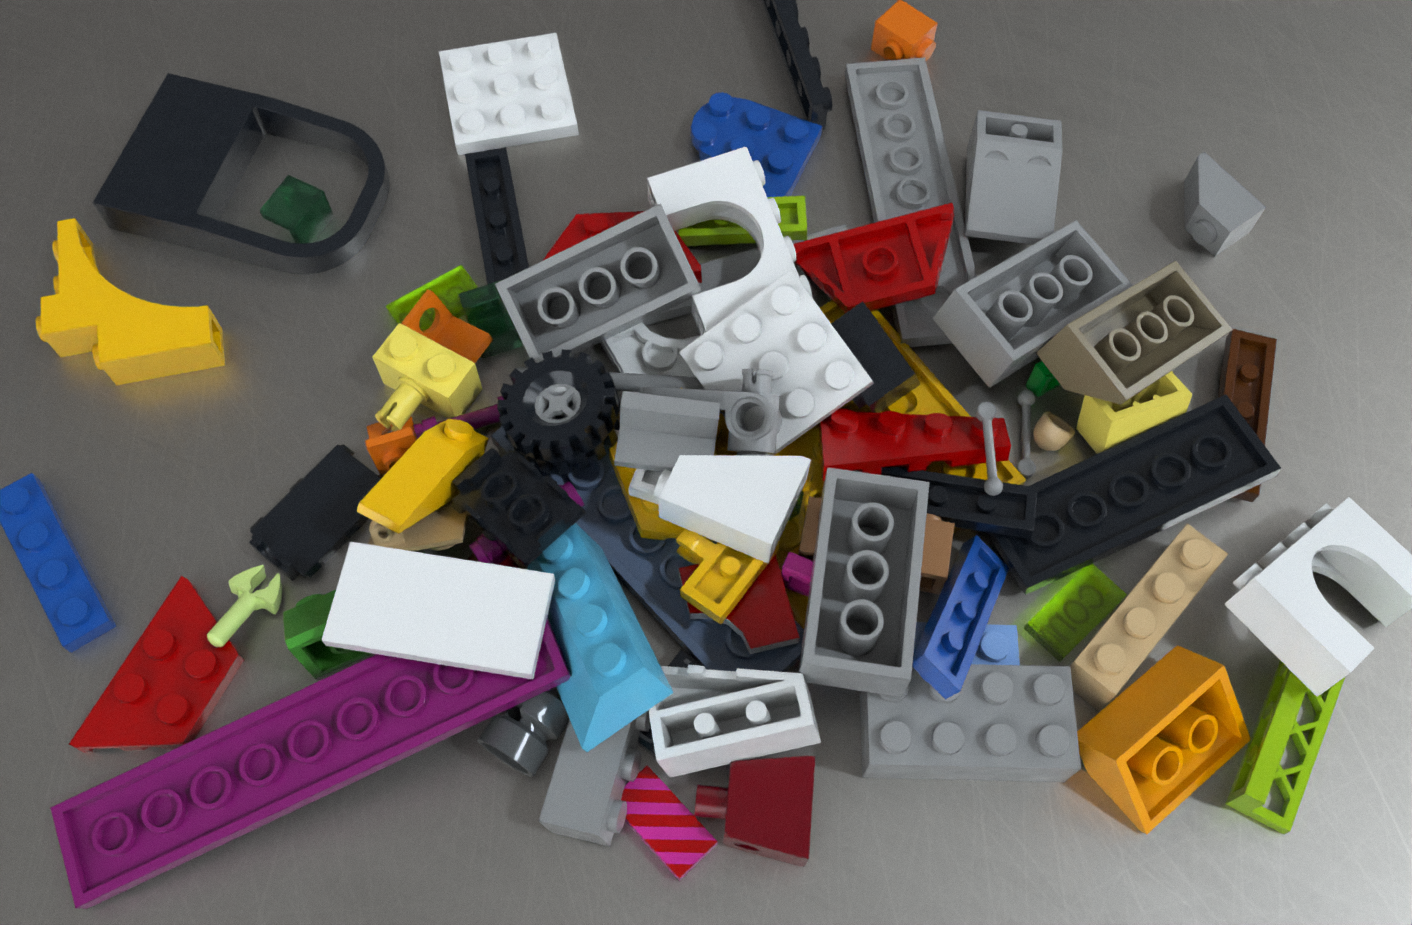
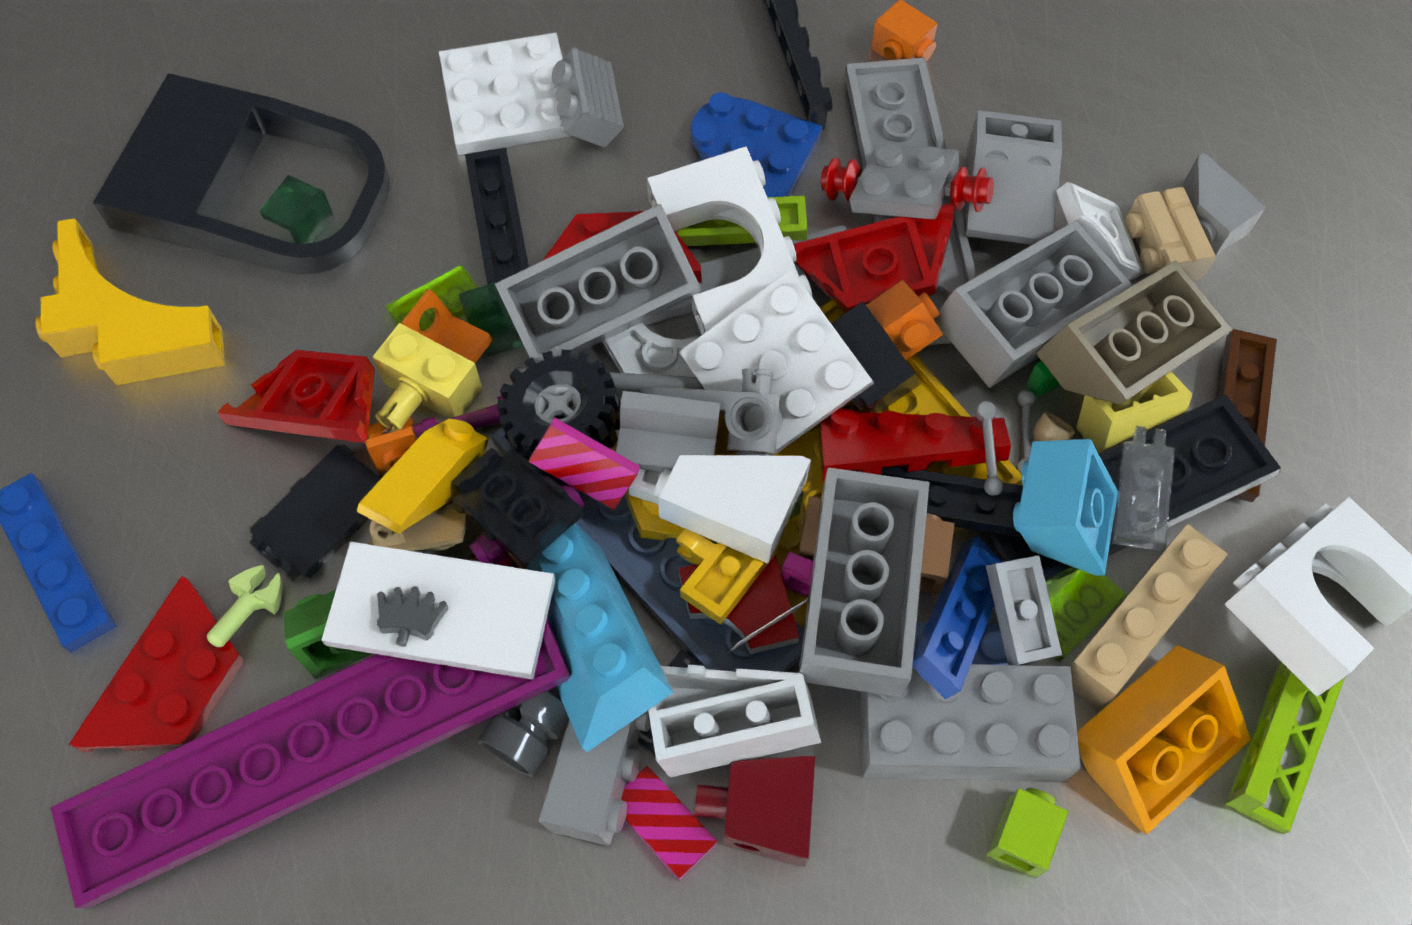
(310, 397): none -> red wing
(410, 616): none -> dark grey piece
(584, 463): none -> tile
(587, 98): none -> light grey brick
(767, 626): none -> white sticker
(906, 318): none -> orange brick
(907, 182): none -> light grey plate
(1023, 610): none -> light grey panel
(1028, 831): none -> lime brick
(1067, 504): none -> medium azure slope
(1104, 224): none -> white tile
(1144, 492): none -> clear hinge
(1168, 232): none -> tan brick

